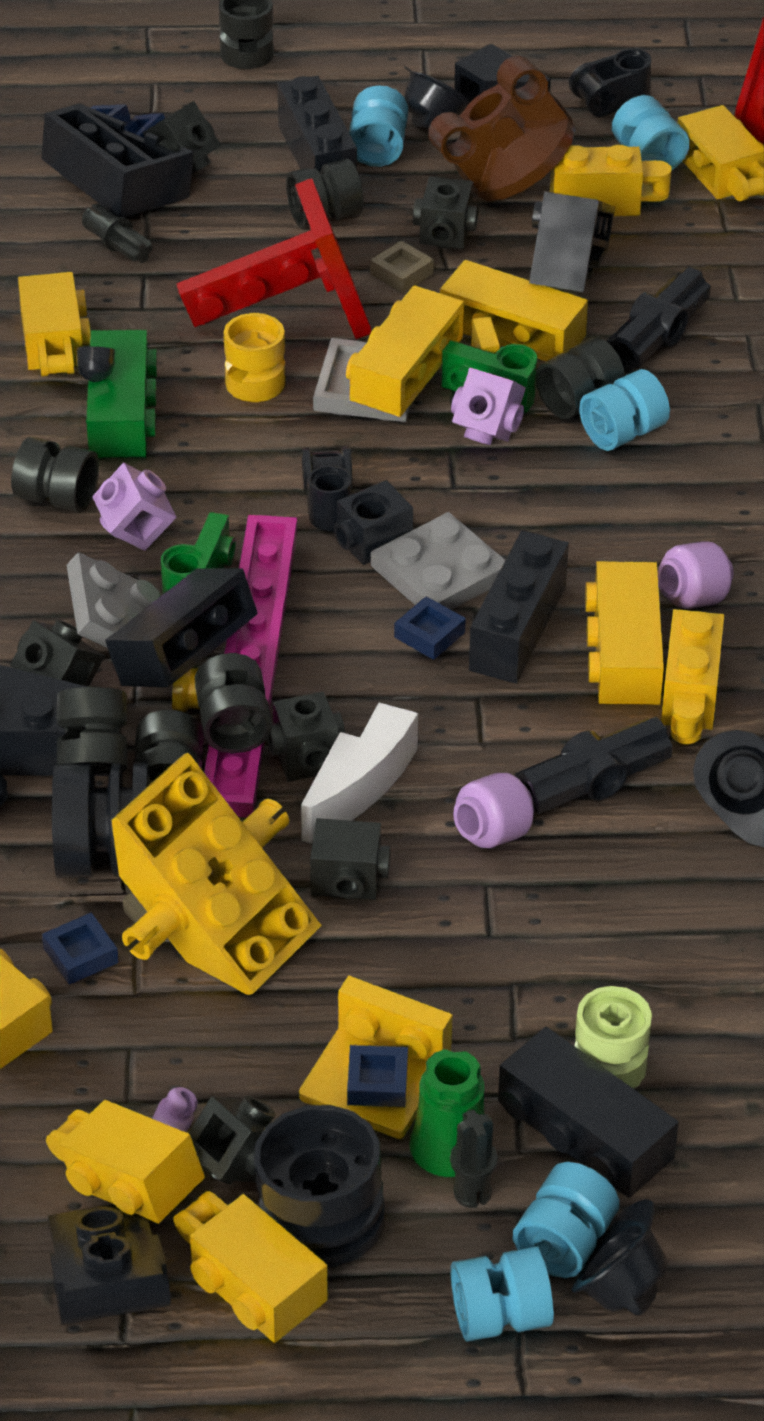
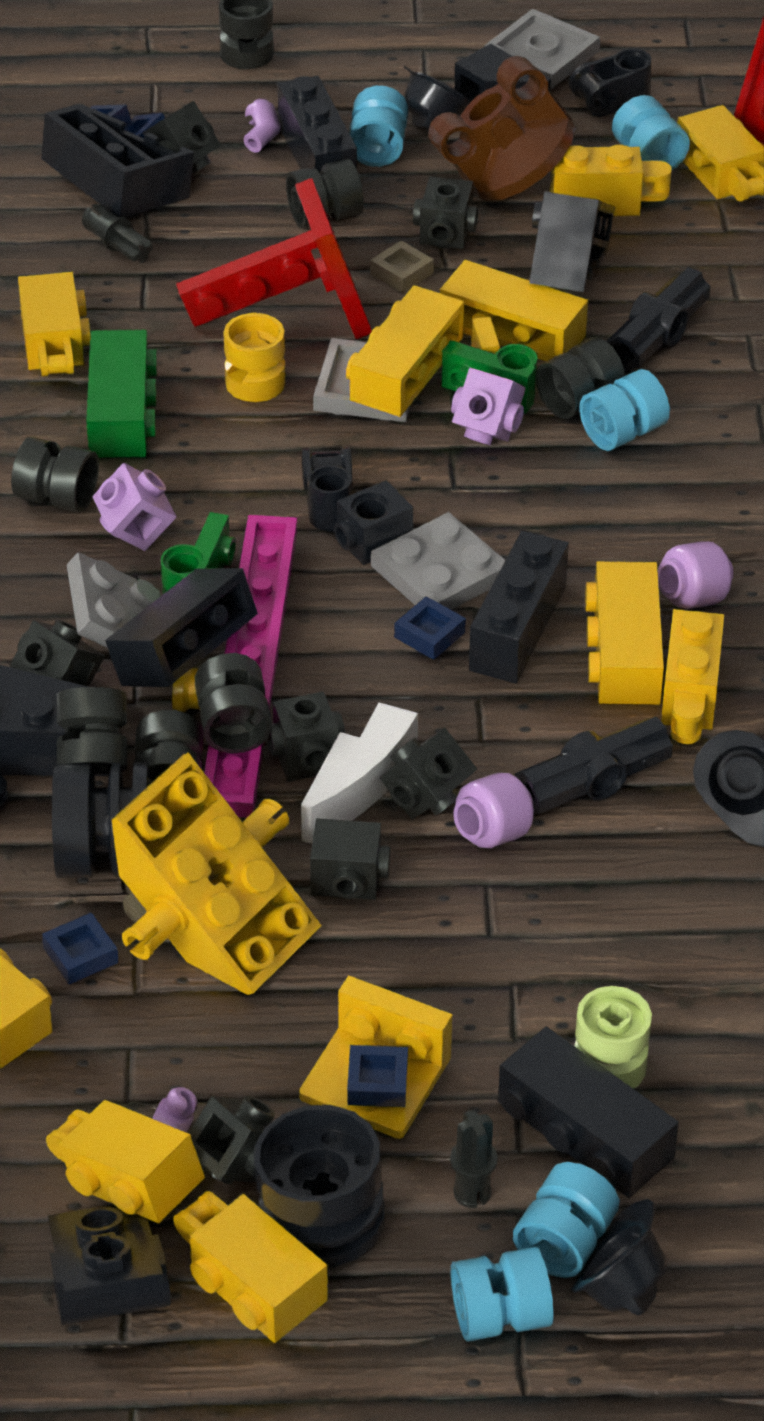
(95, 362): black hinge -> none
(265, 123): none -> lavender arm
(427, 774): none -> pearl dark grey brick
(445, 1093): green plant -> none
(548, 44): none -> light grey plate

